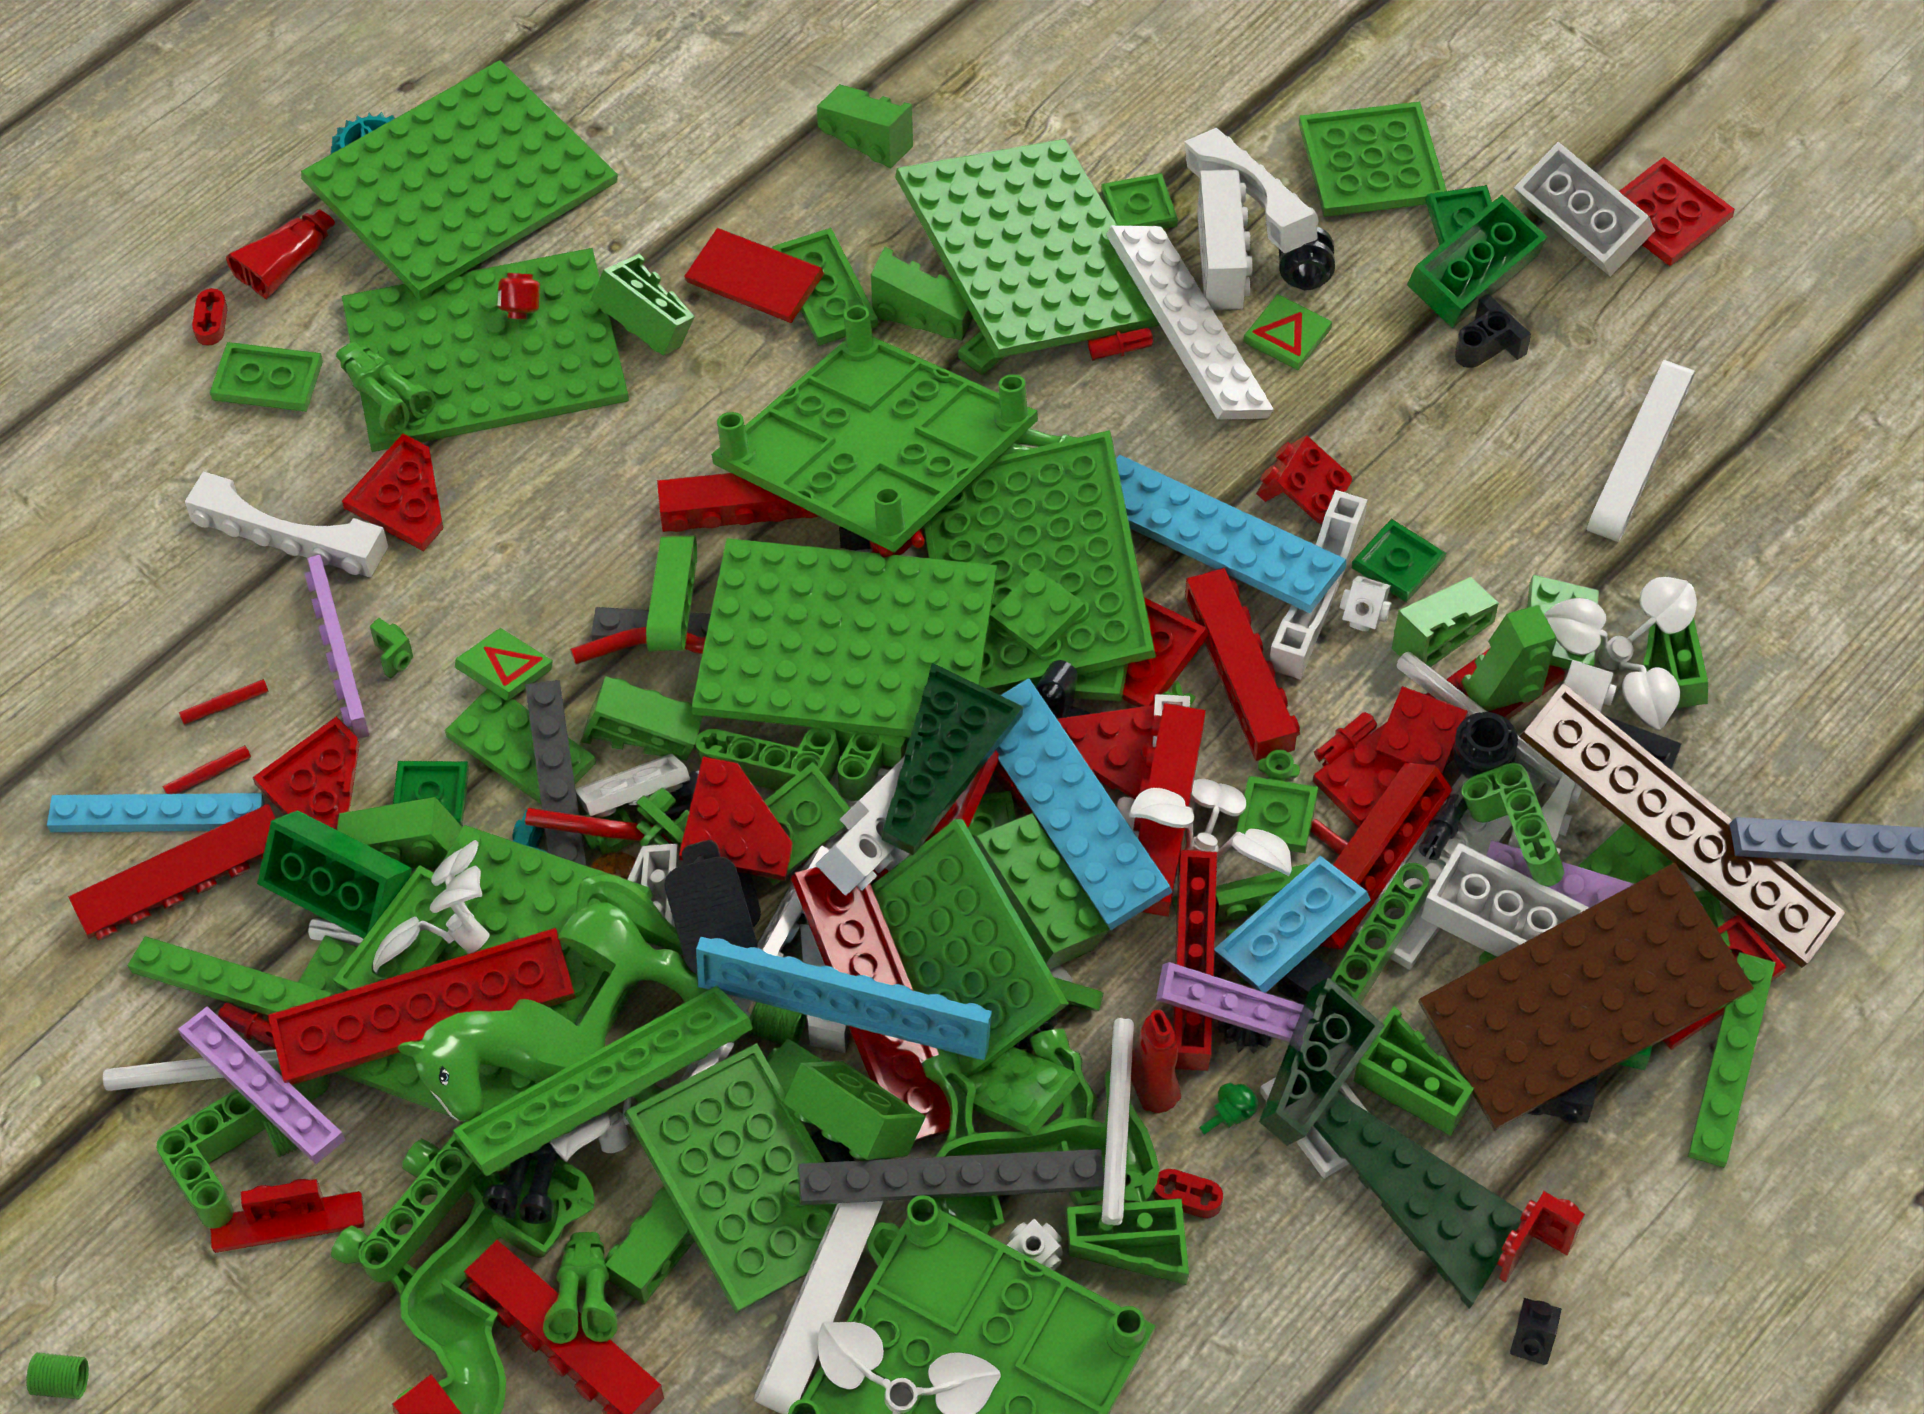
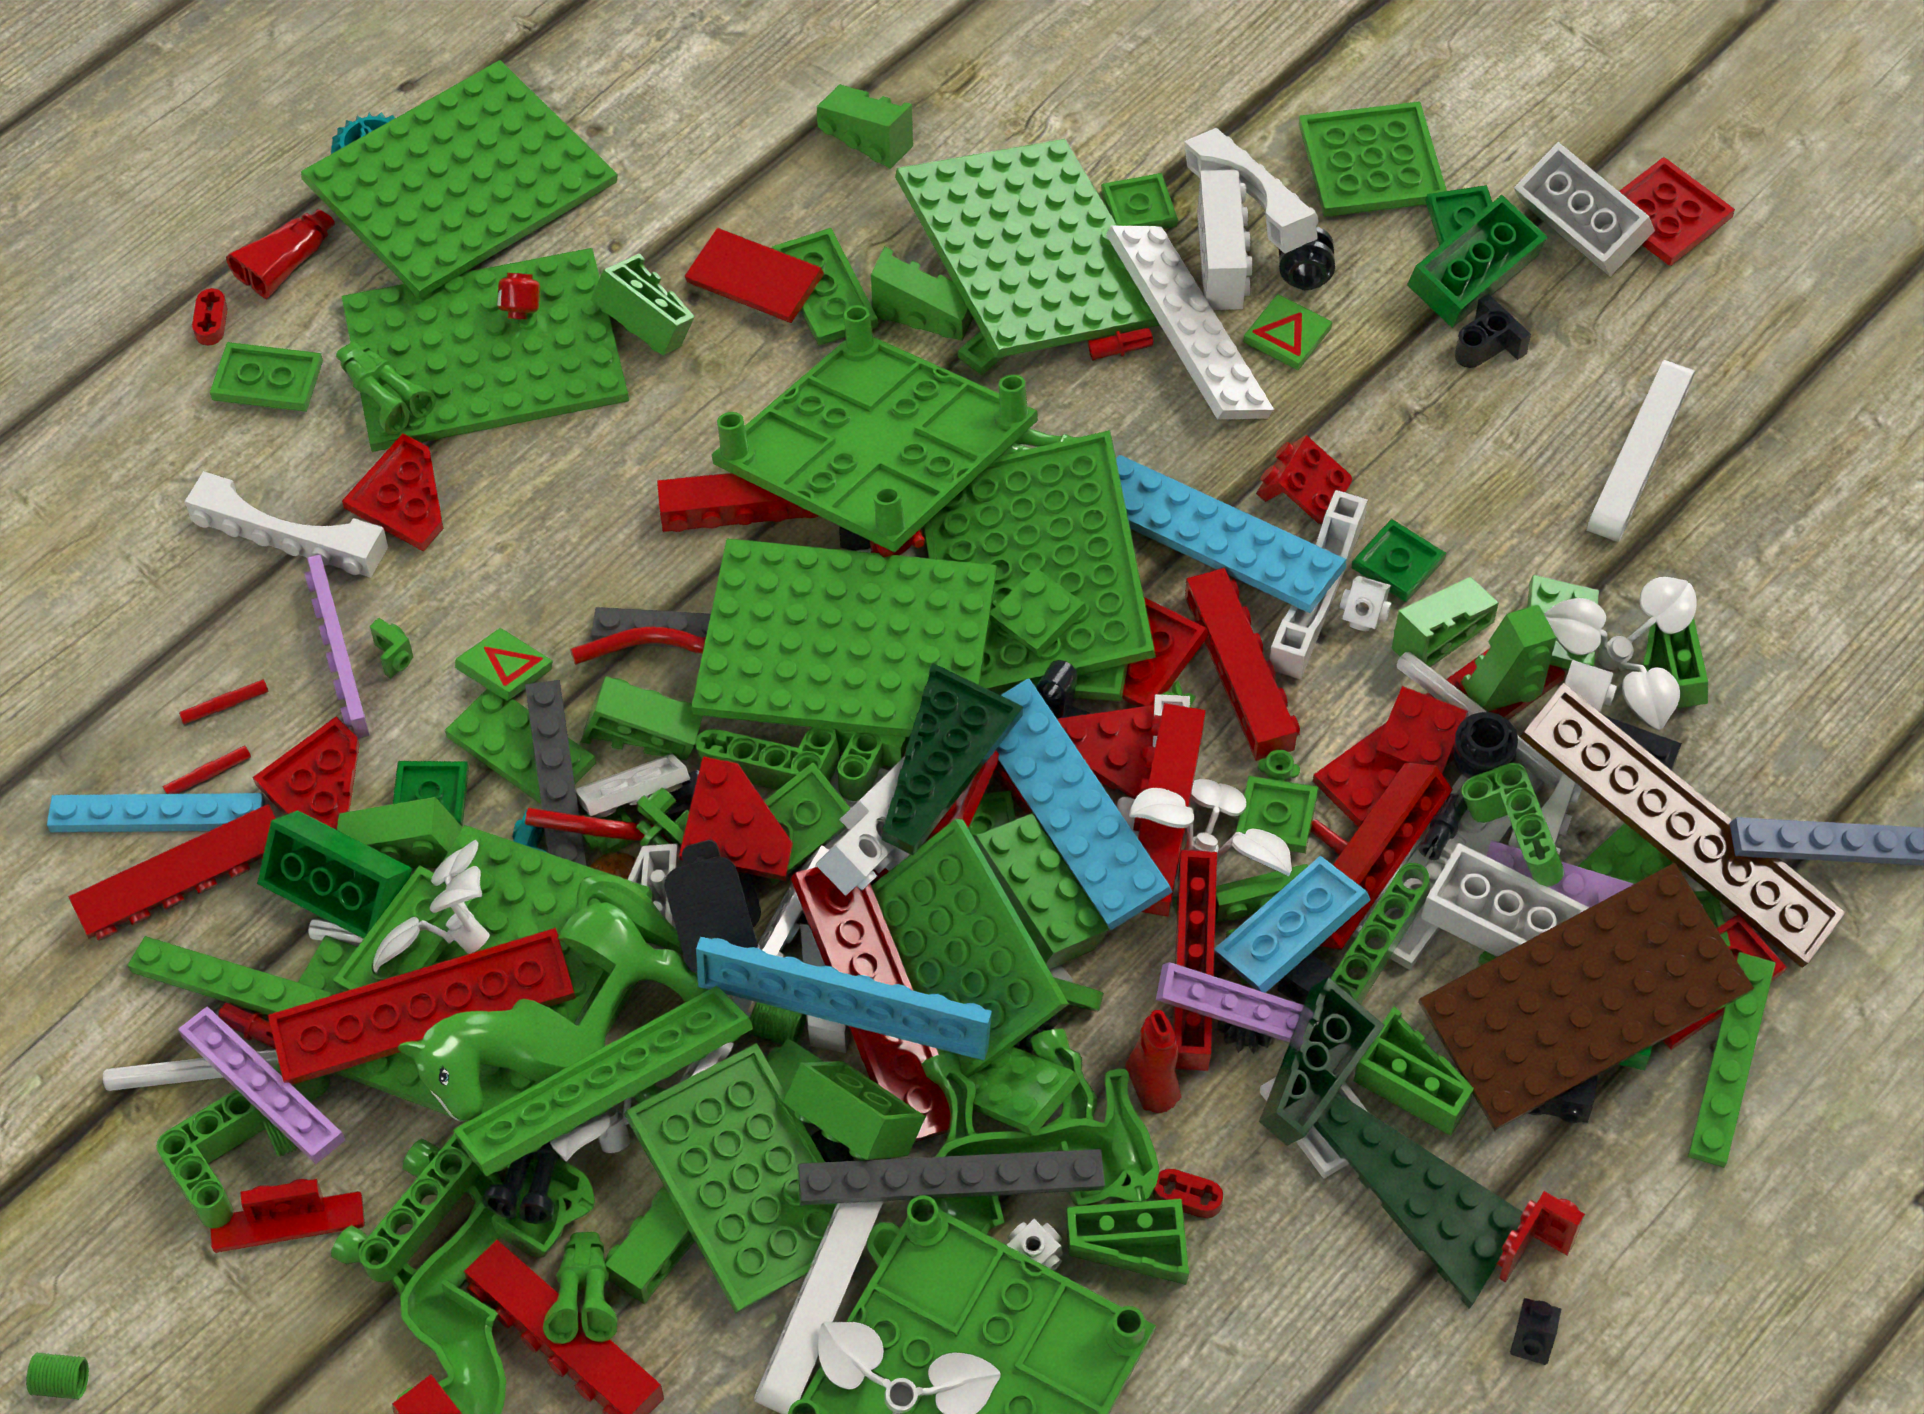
(672, 594): bright green beam -> none
(1117, 1122): white axle -> none
(1235, 1106): green piece -> none
(1346, 738): red axle -> none

